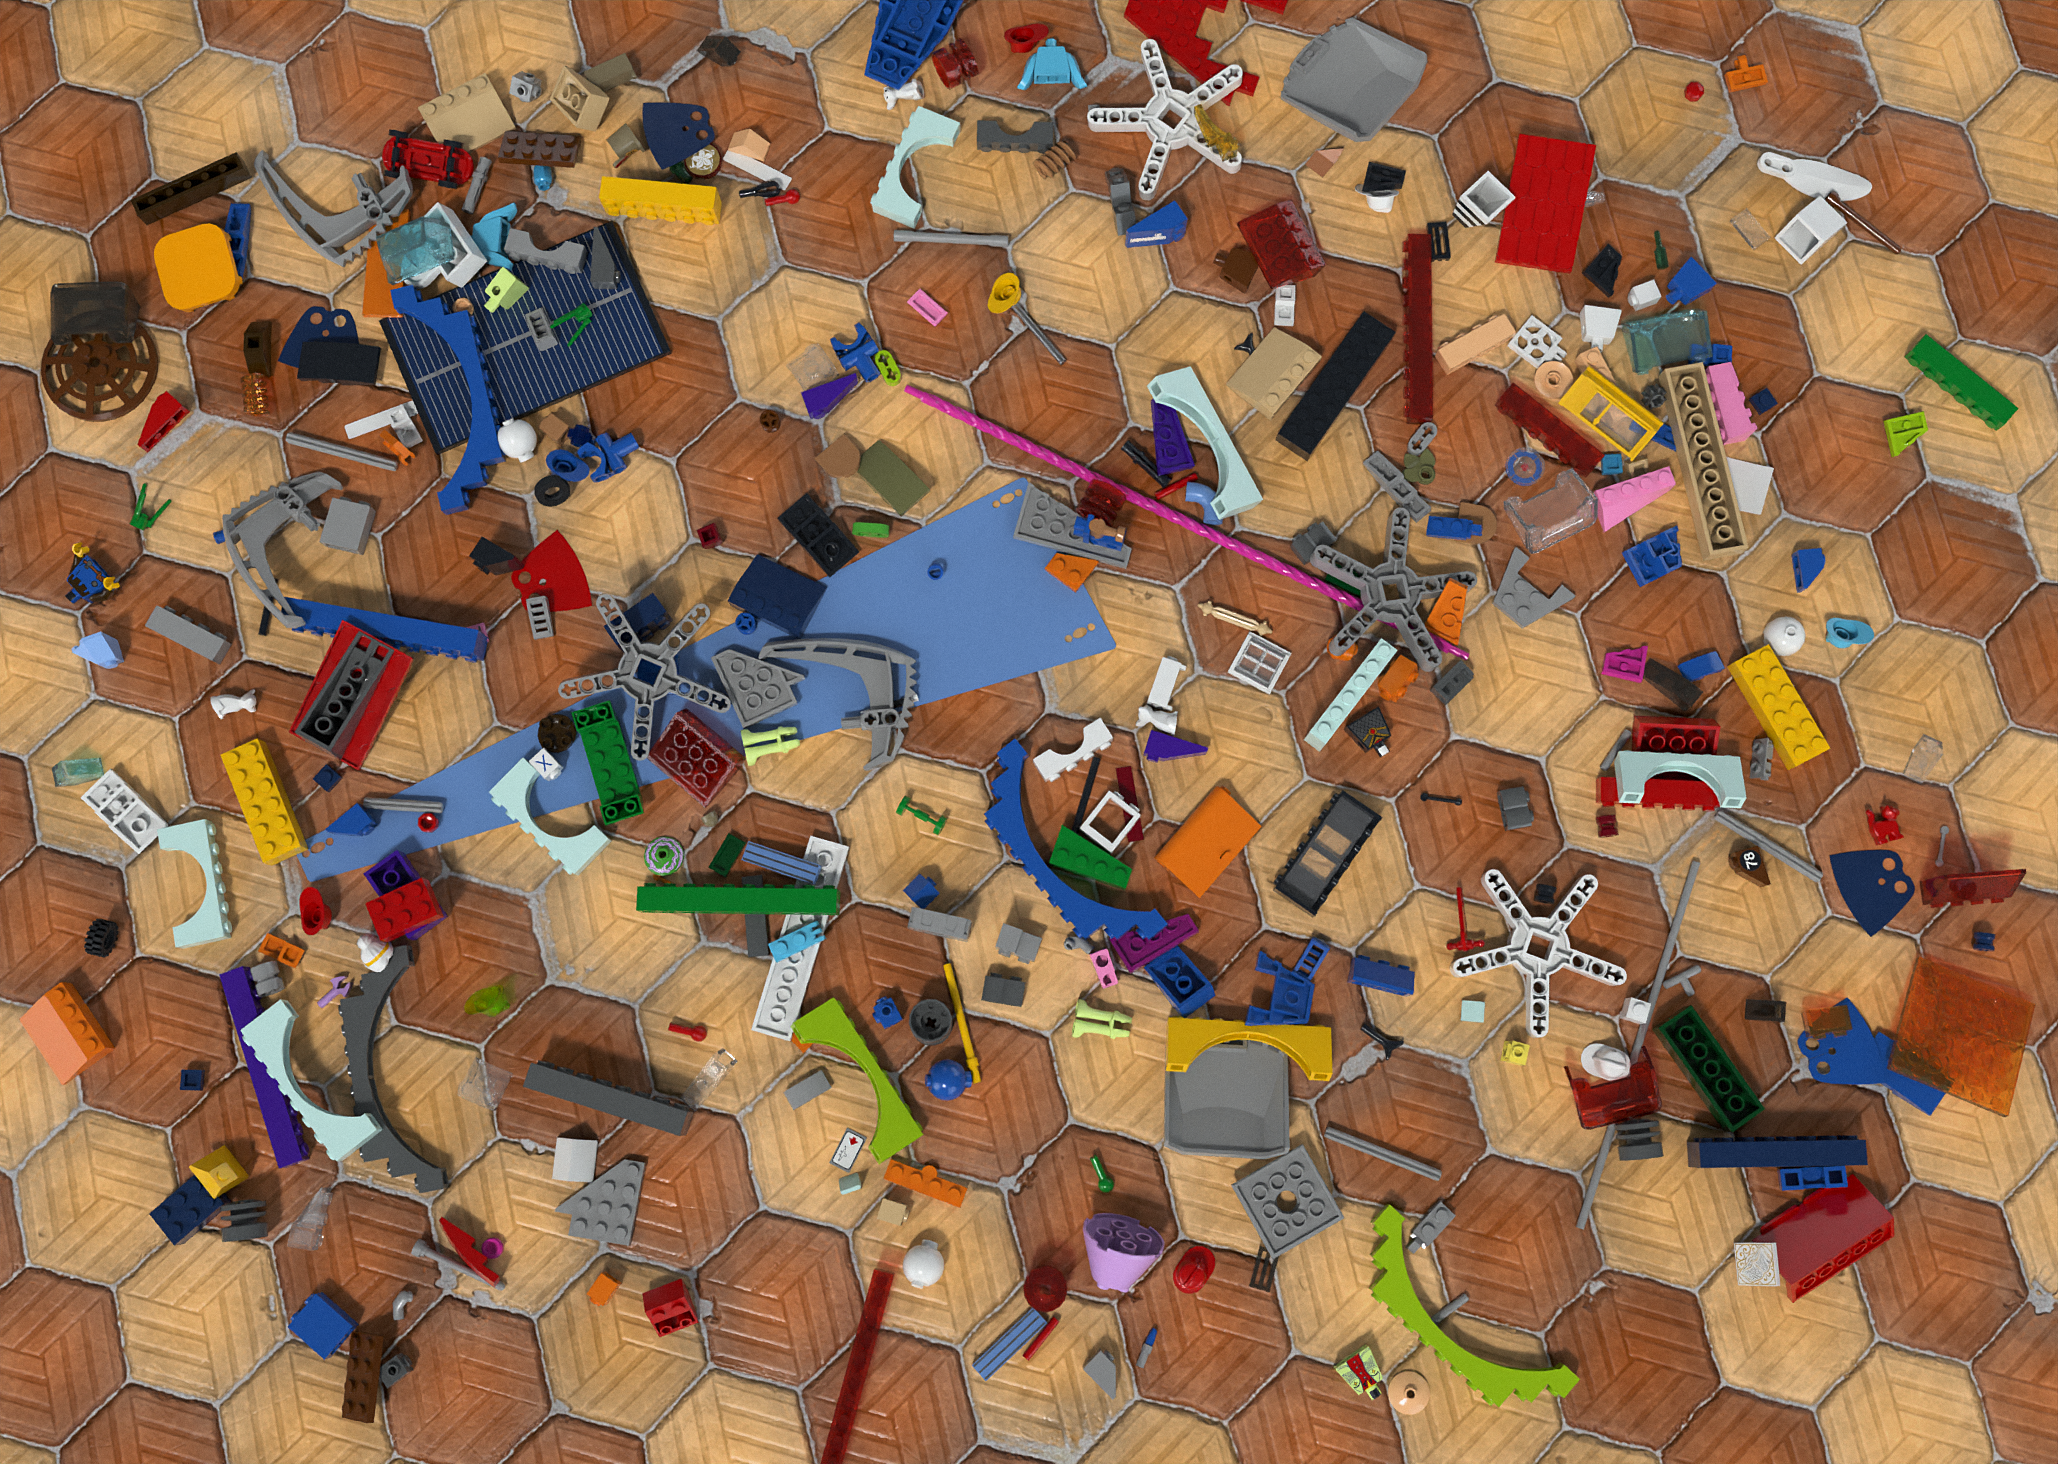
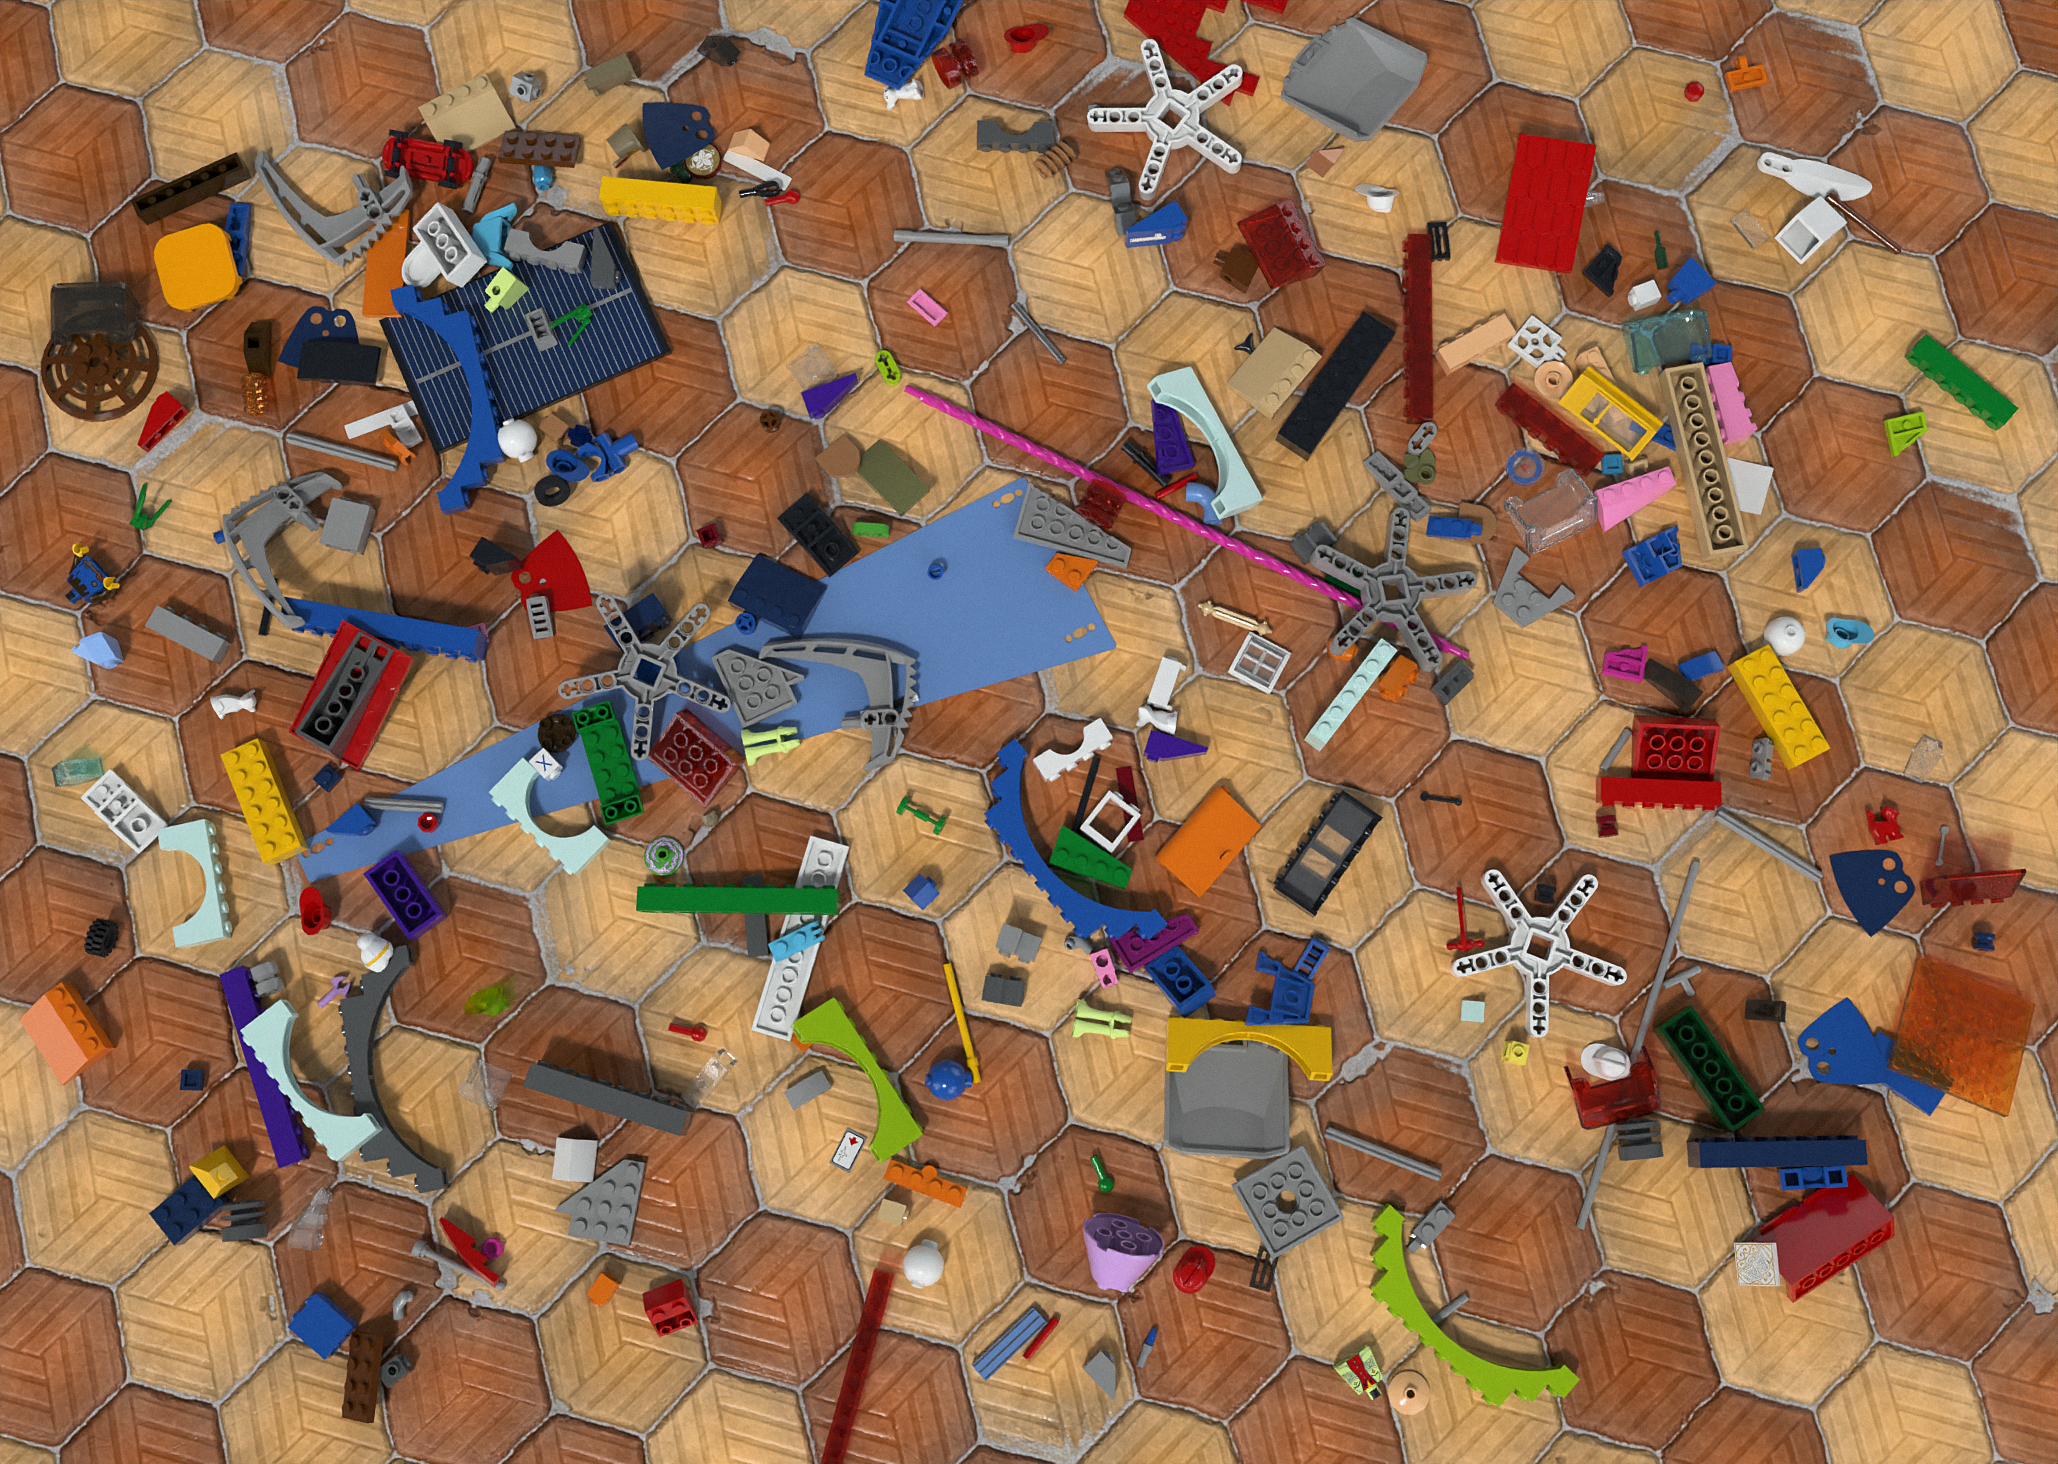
(281, 950): orange slope -> none
(404, 910): red brick -> none
(415, 248): clear light blue windscreen -> none
(463, 304): light nougat tile -> none
(579, 99): tan slope -> none
(727, 855): dark green tile -> none
(781, 863): medium blue tile -> none
(850, 1183): light aqua slope -> none
(858, 354): blue connector -> none
(886, 1012): blue brick -> none
(924, 130): light aqua arch -> none
(932, 1010): dark grey wheel -> none
(939, 924): light grey axle -> none
(1004, 293): yellow piece -> none
(1032, 1286): clear red wheel -> none
(1051, 66): medium azure torso -> none
(1098, 533): hips -> none
(1213, 135): clear yellow slope -> none
(1284, 305): white slope -> none
(1370, 732): torso -> none
(1381, 976): blue slope -> none
(1382, 177): black wing -> none
(1388, 1045): black piece -> none
(1448, 611): orange wing -> none
(1482, 201): white slope -> none
(1514, 808): dark grey brick -> none
(1598, 325): white torso -> none
(1635, 1010): white brick -> none
(1653, 396): dark grey gear -> none
(1720, 773): light aqua arch -> none
(1750, 866): reddish brown slope -> none
(1763, 401): dark blue plate -> none
(1826, 1021): clear orange brick -> none

